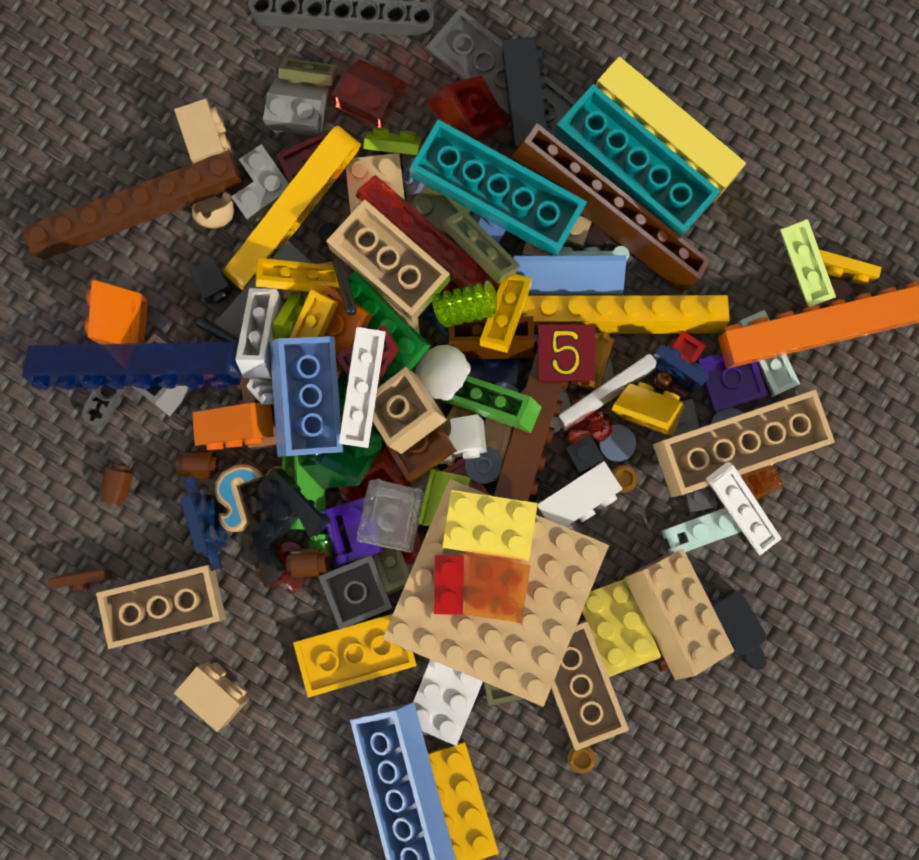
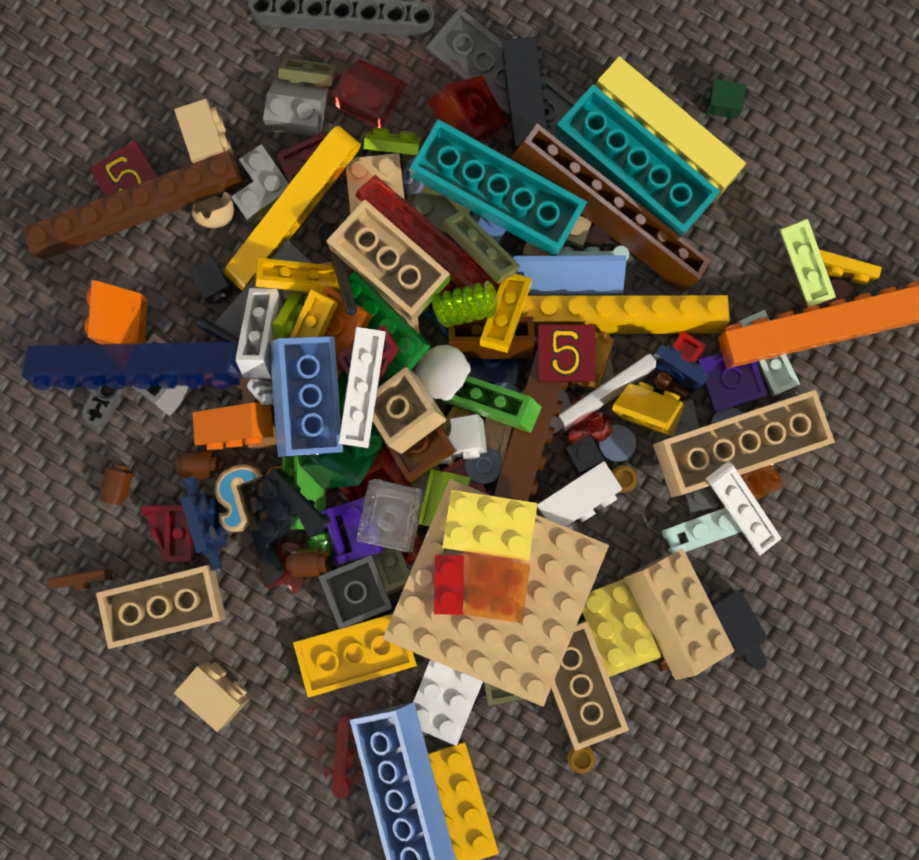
(123, 169): none -> dark red tile
(170, 532): none -> dark red wing
(343, 757): none -> clear red plate
(724, 98): none -> dark green brick

